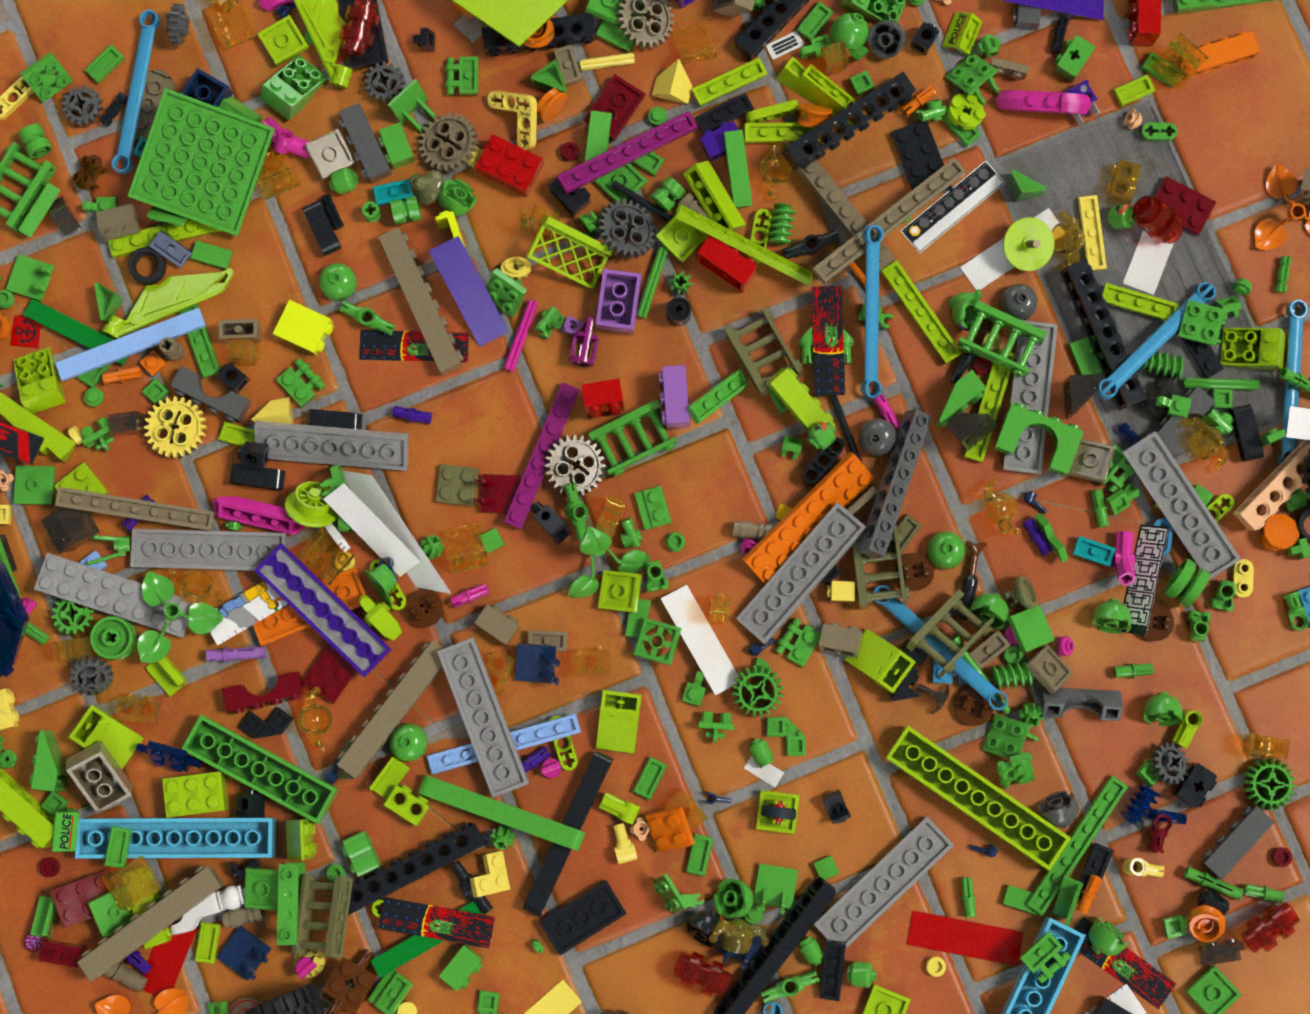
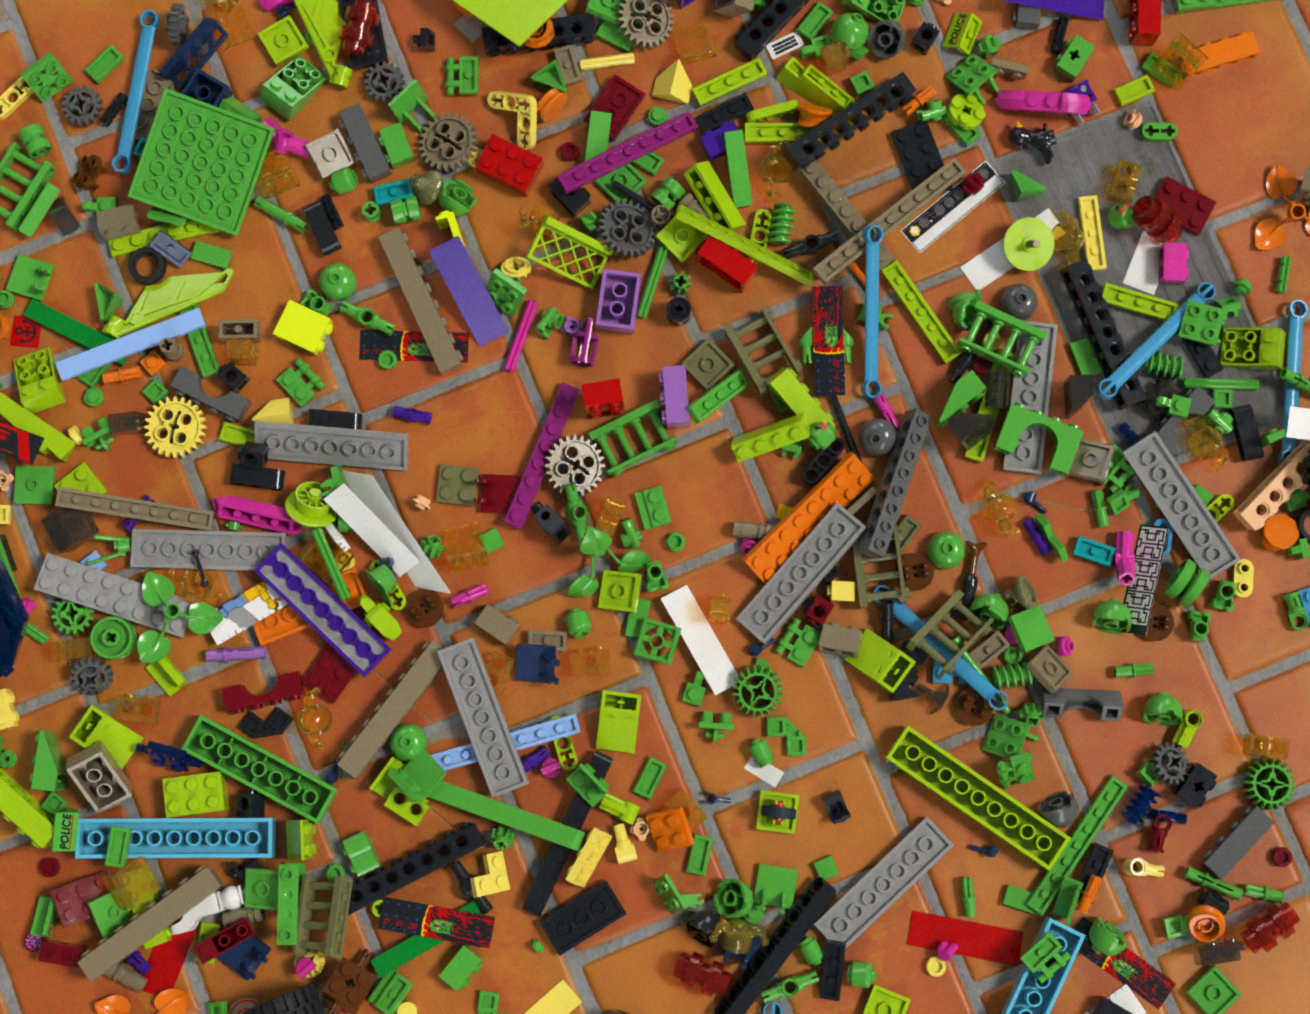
(193, 48): none -> dark blue fence
(204, 583): none -> black hinge
(224, 940): none -> dark red slope
(286, 217): none -> bright green pin
(314, 302): none -> bright green plate
(331, 564): none -> bright green axle
(387, 359): none -> bright green tile
(418, 776): none -> bright green bracket
(421, 502): none -> light nougat plate
(578, 623): none -> bright green head
(588, 784): none -> bright green bracket
(588, 857): none -> light yellow plate
(662, 216): none -> dark tan wheel
(708, 364): none -> olive plate
(770, 437): none -> lime brick
(822, 603): none -> dark red brick
(887, 620): none -> black pin
(946, 950): none -> dark pink plate
(973, 183): none -> dark red gear
(997, 389): none -> clear smoke bracket
(1040, 139): none -> black animal
(1173, 263): none -> dark pink brick

